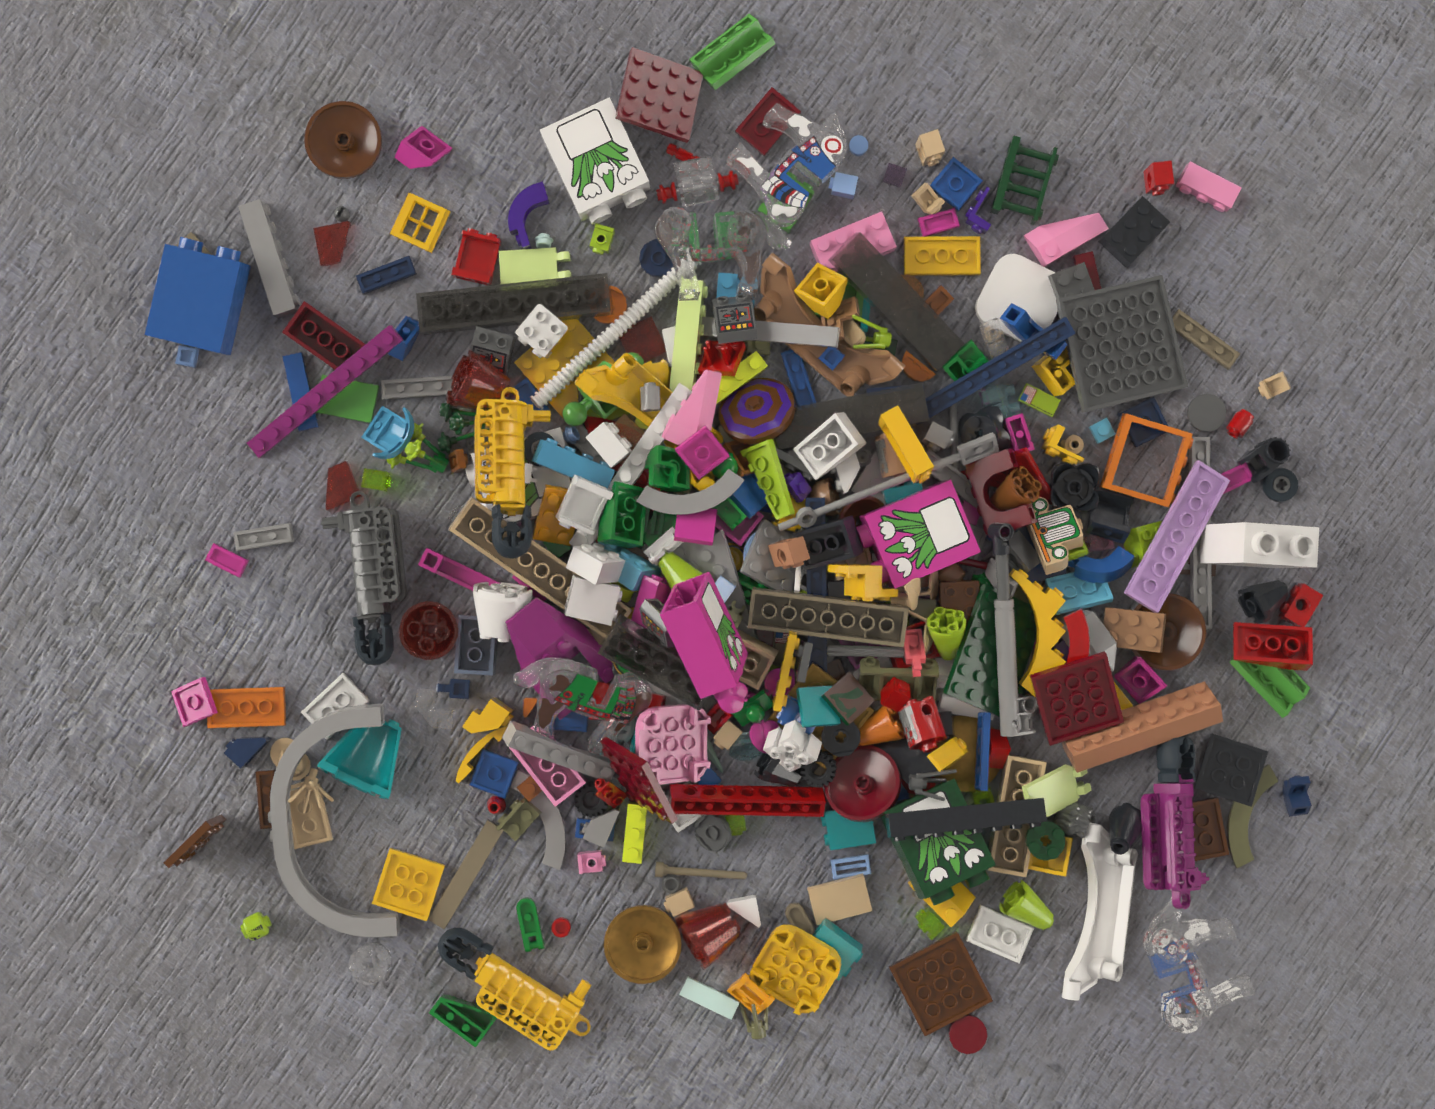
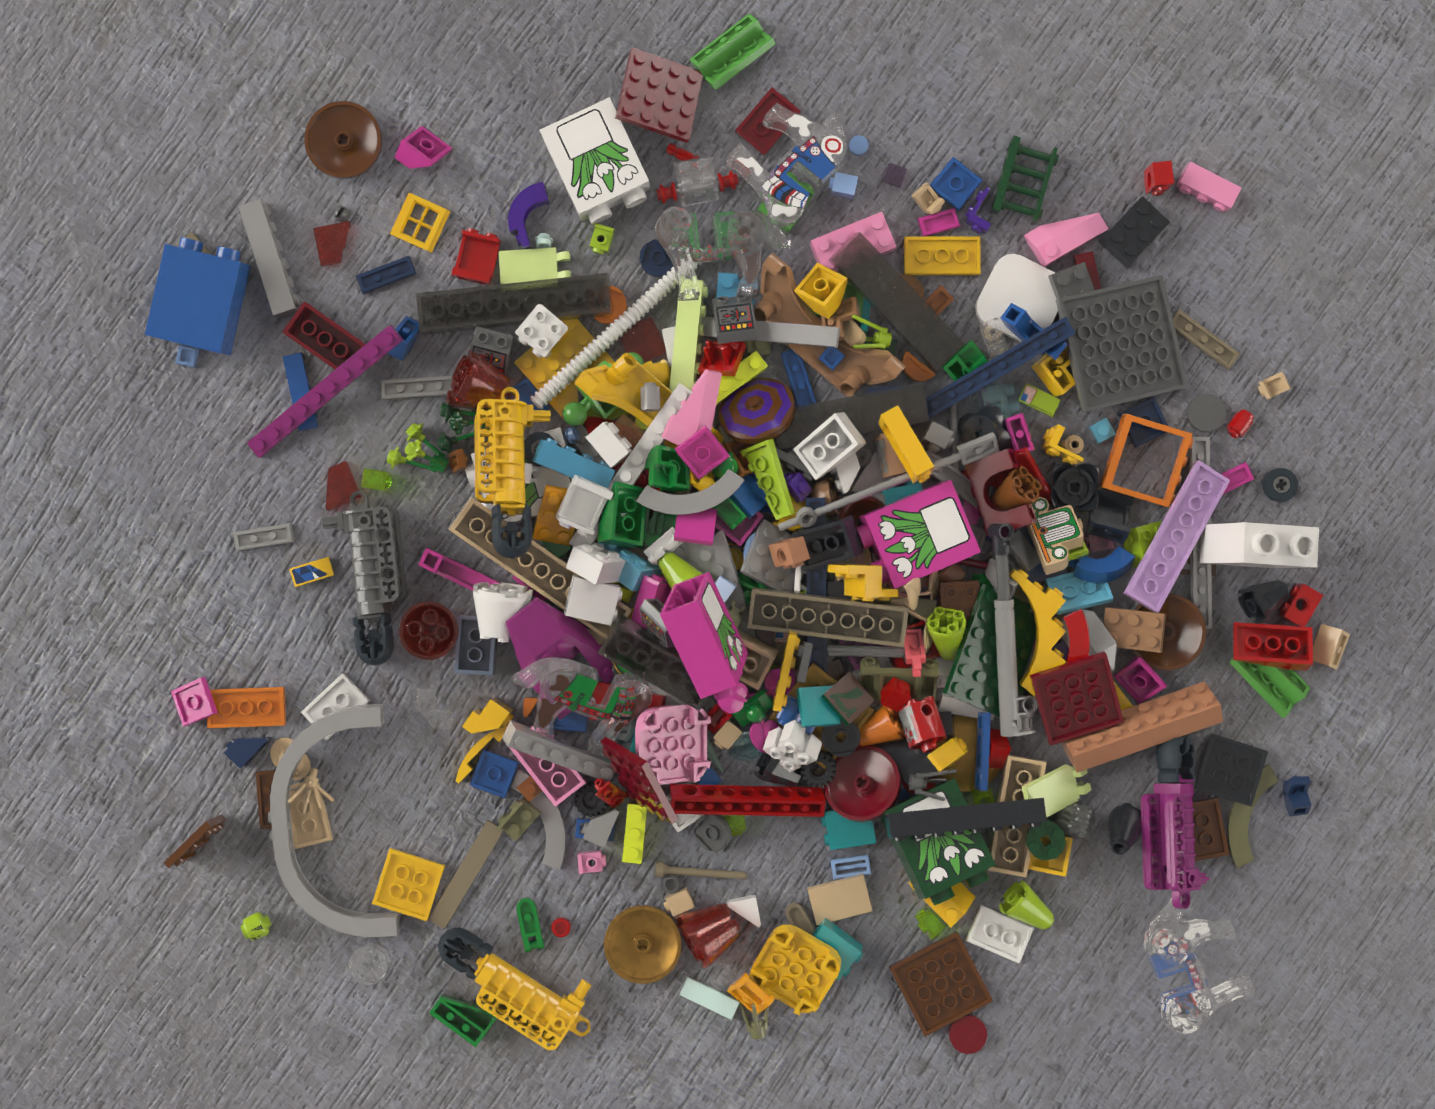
(226, 560): dark pink tile -> none
(311, 572): none -> slope
(353, 403): bright green tile -> none
(365, 758): teal cone -> none
(389, 432): dark azure piece -> none
(458, 688): dark blue plate -> none
(499, 801): red cone -> none
(930, 148): tan brick -> none
(1107, 914): white panel -> none
(1281, 454): black piece -> none
(1329, 646): none -> tan panel

